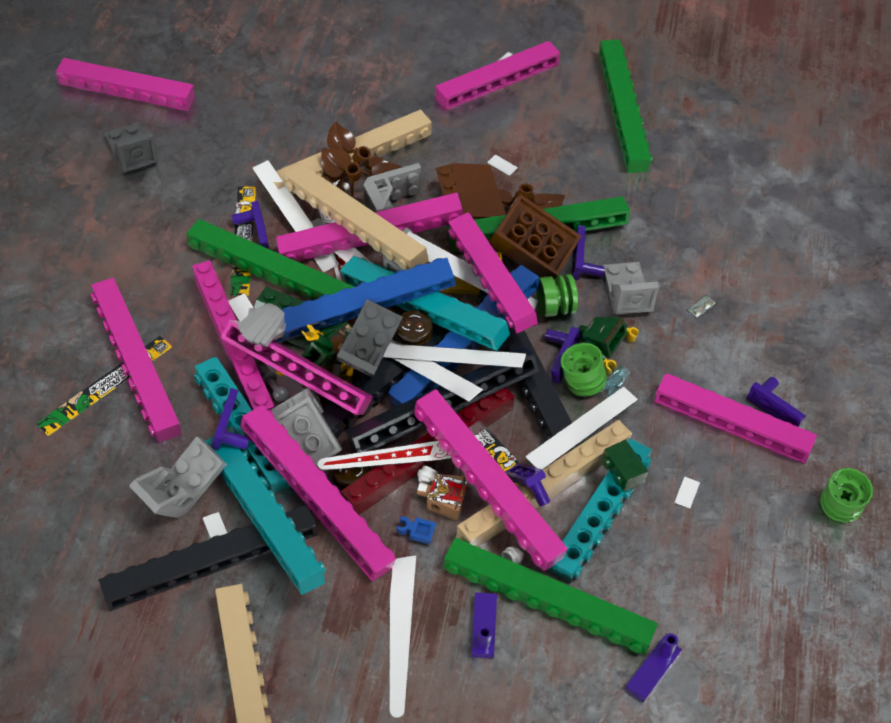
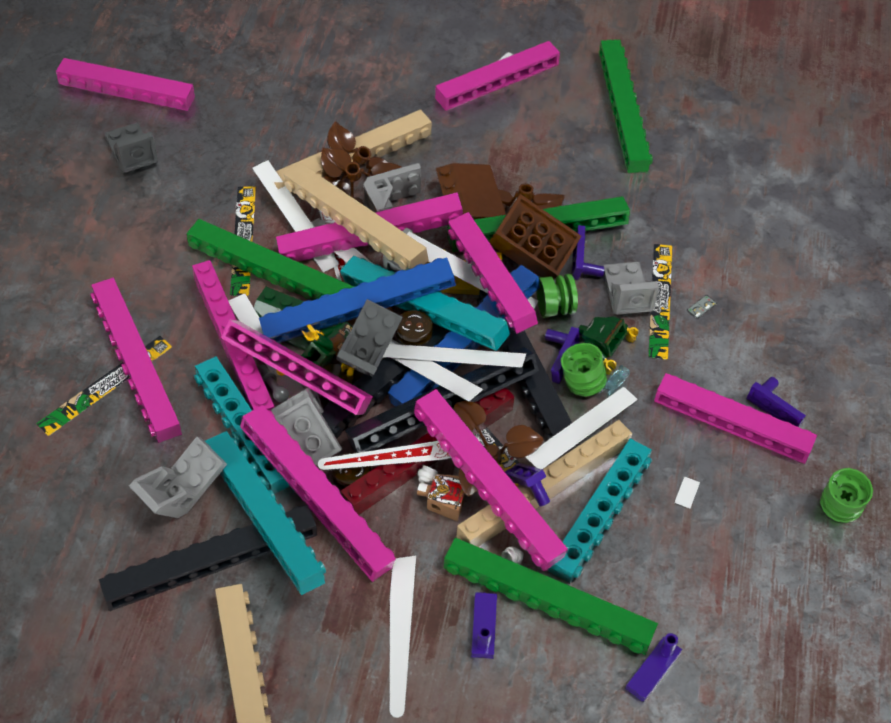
(214, 525): white sticker -> none
(223, 436): dark purple piece -> none
(253, 215): dark purple piece -> none
(263, 325): light grey hair -> none
(419, 530): blue plate -> none
(502, 165): white sticker -> none
(520, 438): none -> reddish brown plant
(624, 465): dark green brick -> none
(660, 315): none -> sticker

